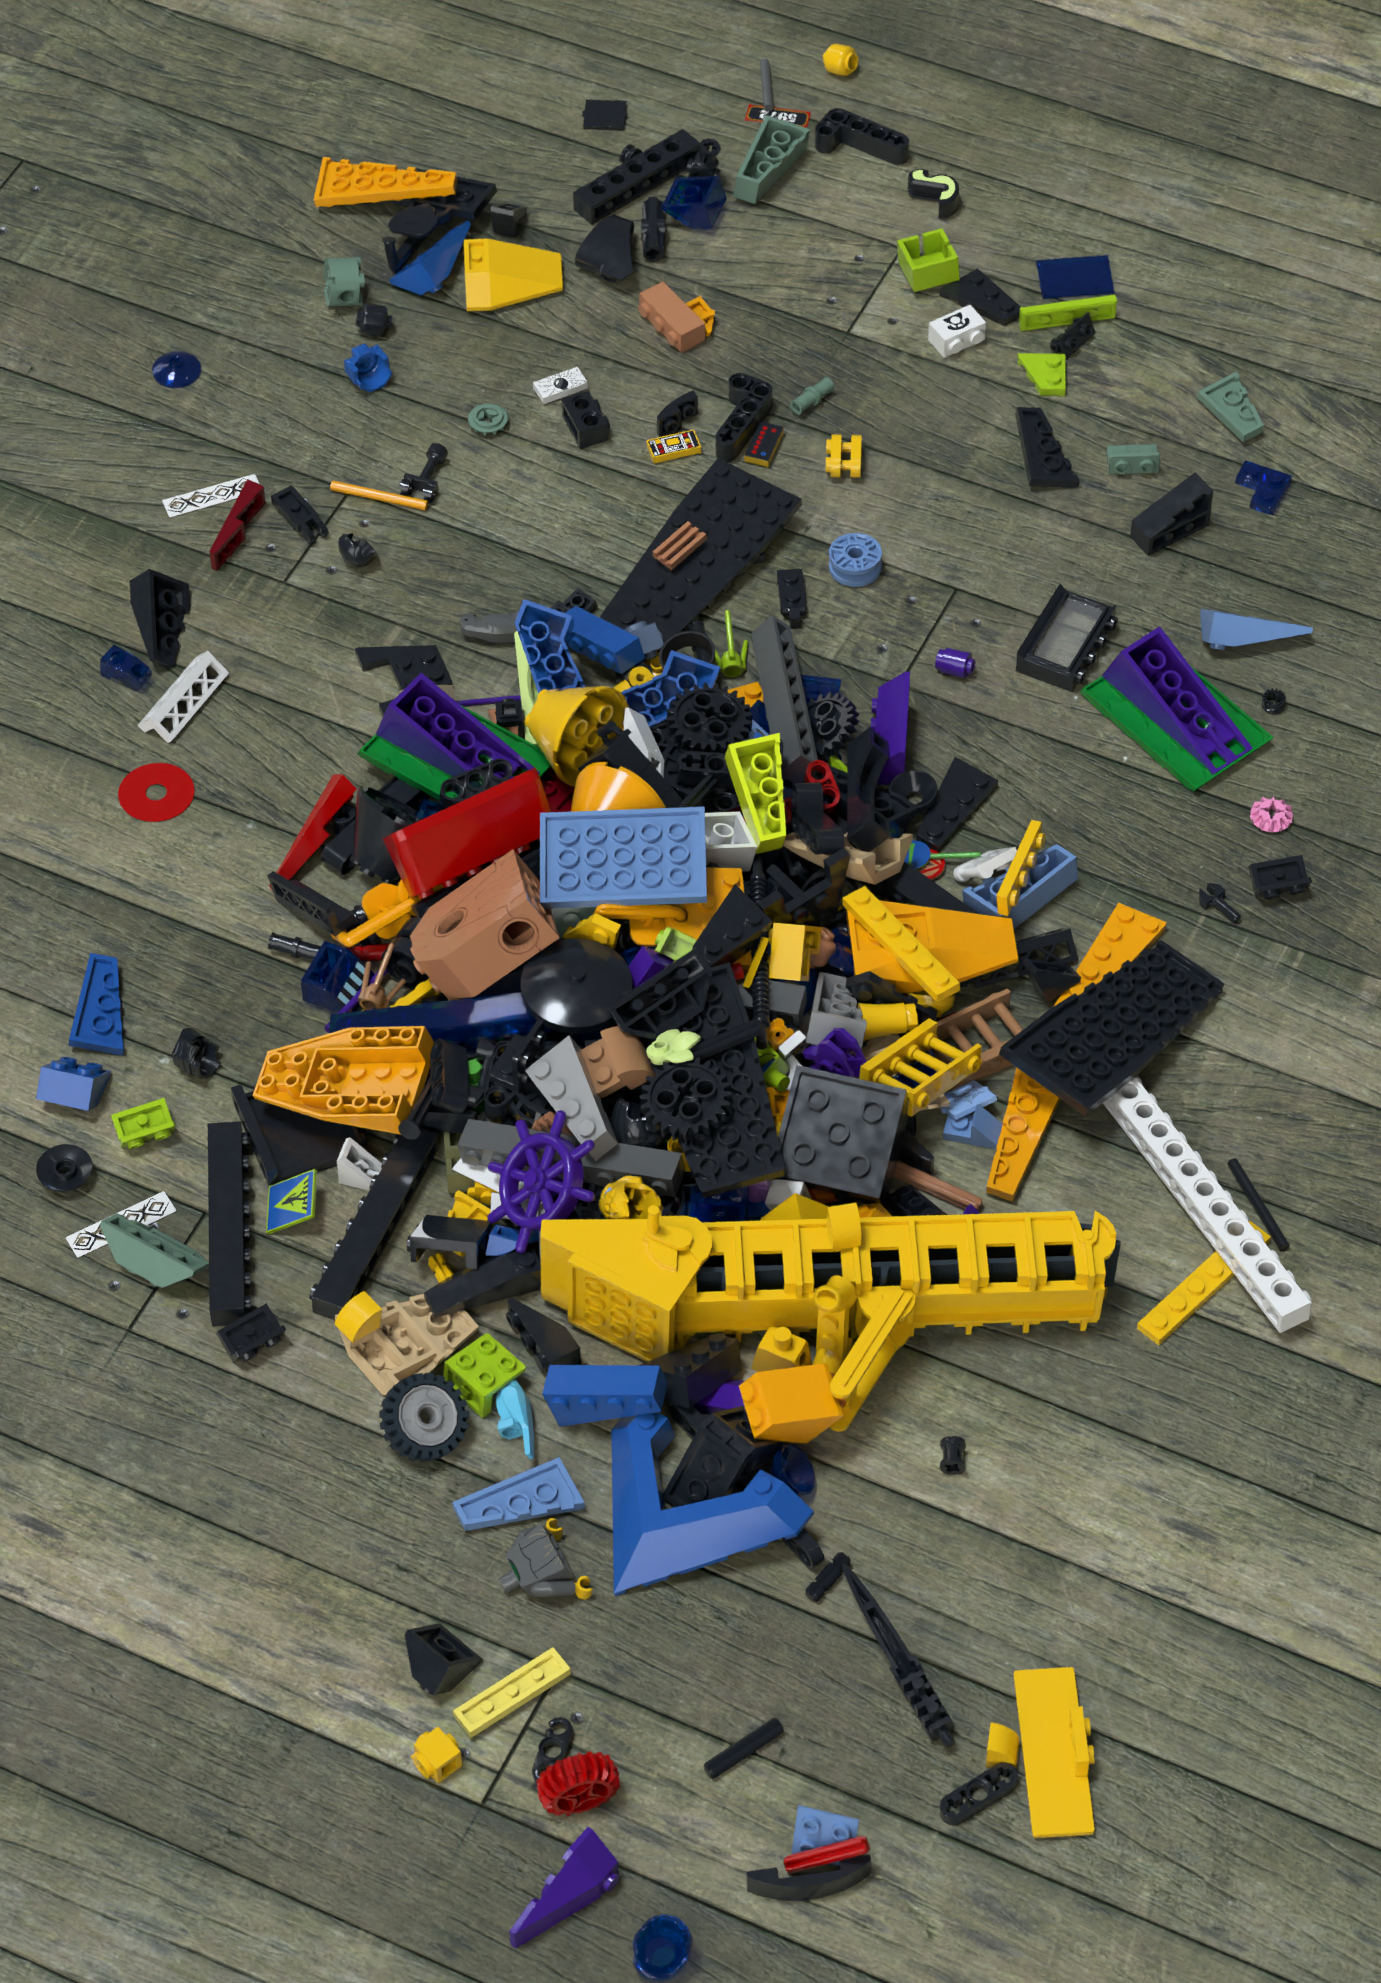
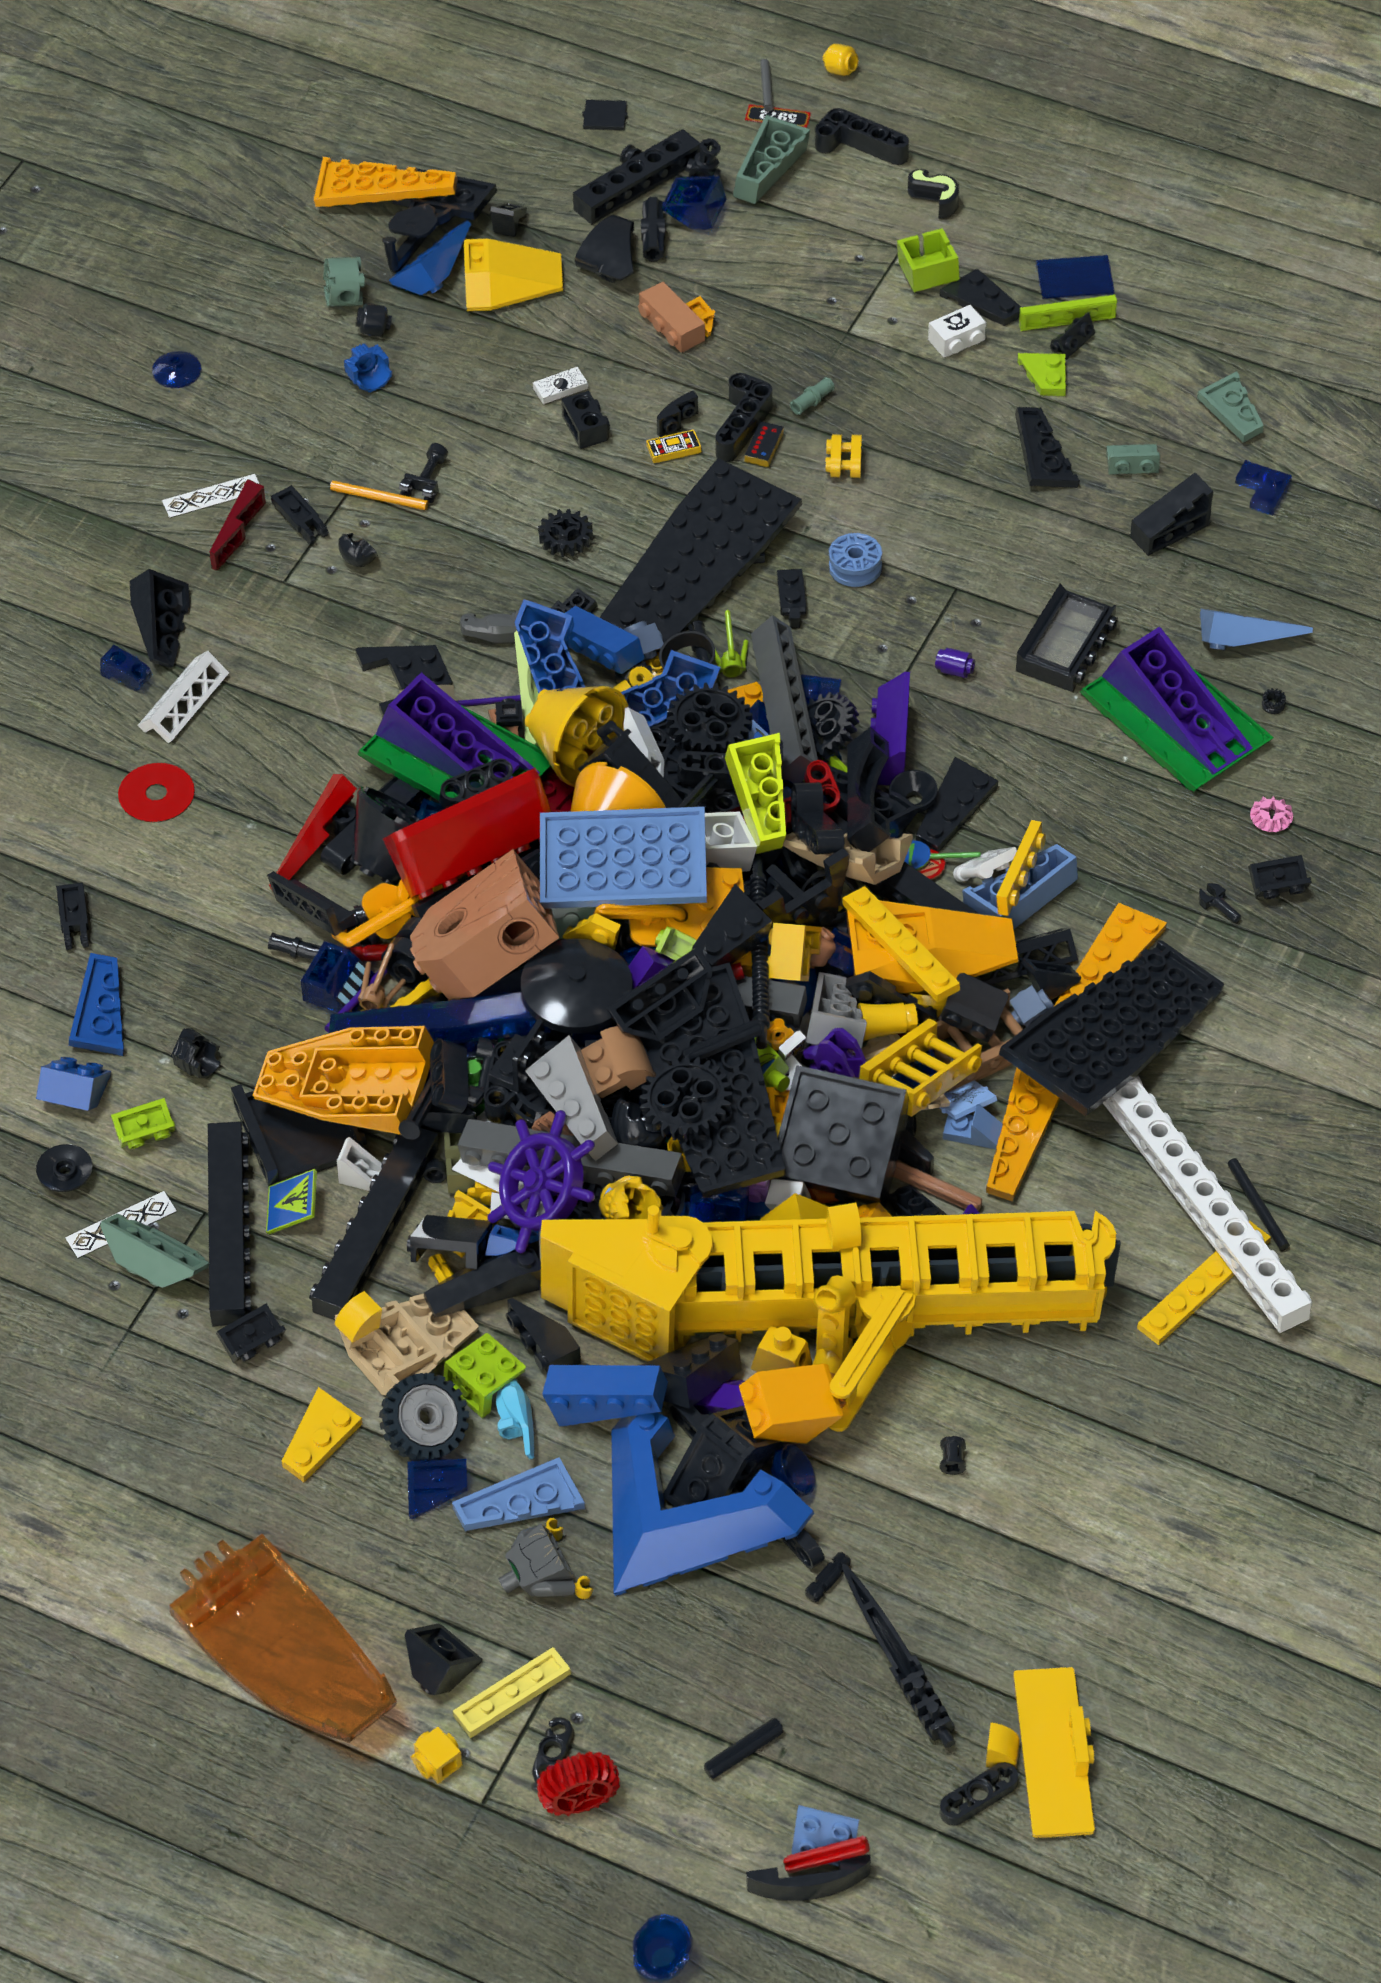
(73, 912): none -> black hinge
(281, 1641): none -> clear orange windscreen
(319, 1435): none -> yellow wing
(434, 1483): none -> clear blue wing
(438, 1175): none -> black hinge
(492, 412): sand green gear -> none
(565, 532): none -> black gear
(582, 1880): dark purple wedge -> none
(672, 1047): yellowish green plate -> none
(676, 543): nougat tile -> none
(755, 962): yellow sticker -> none
(974, 1007): none -> black bracket
(1030, 1005): none -> sand blue brick

